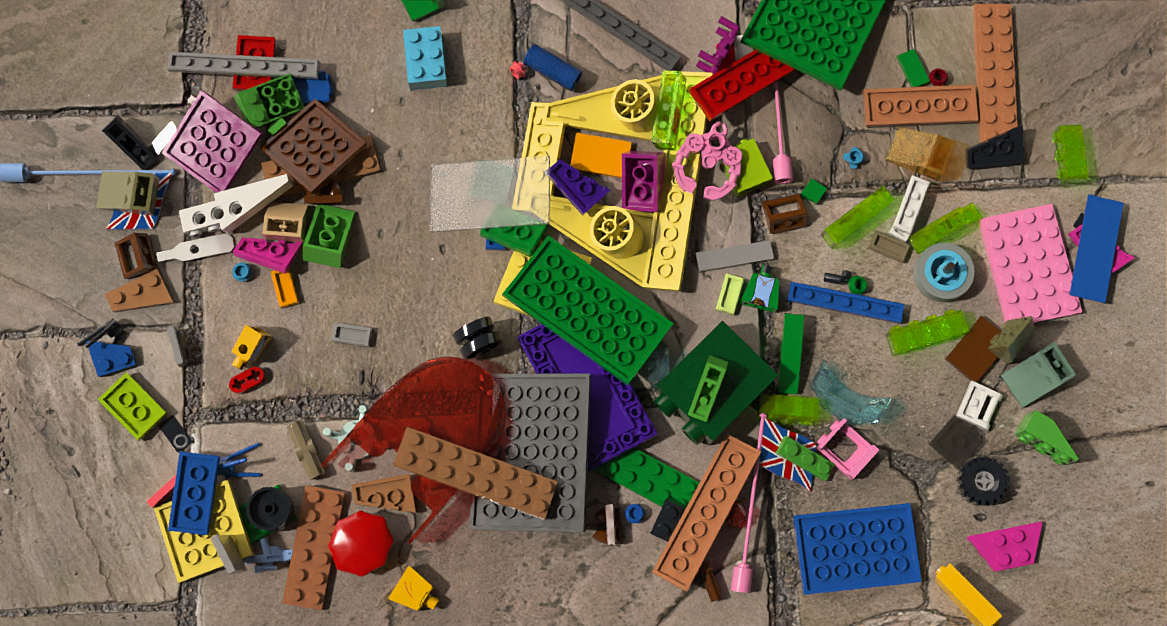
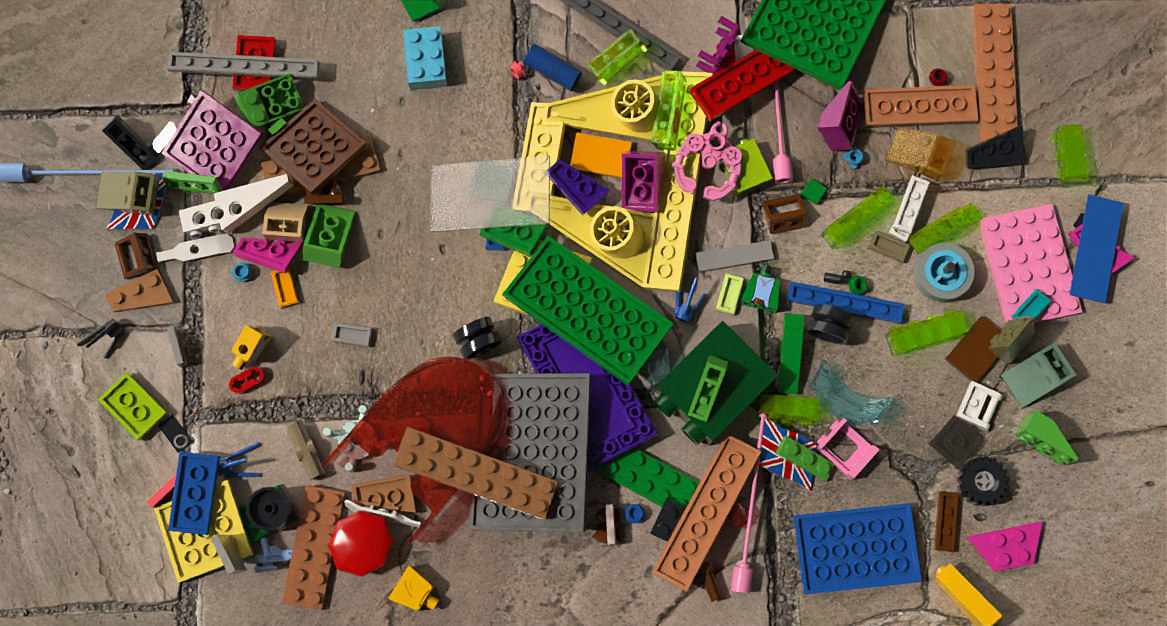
(111, 357): blue wing -> none
(191, 182): none -> bright green plate
(314, 89): blue piece -> none
(392, 518): none -> white piece
(617, 56): none -> clear neon green brick
(684, 312): none -> blue plant
(830, 324): none -> black wheel
(841, 119): none -> magenta slope
(912, 68): green tile -> none
(946, 521): none -> reddish brown tile
(1032, 305): none -> teal tile

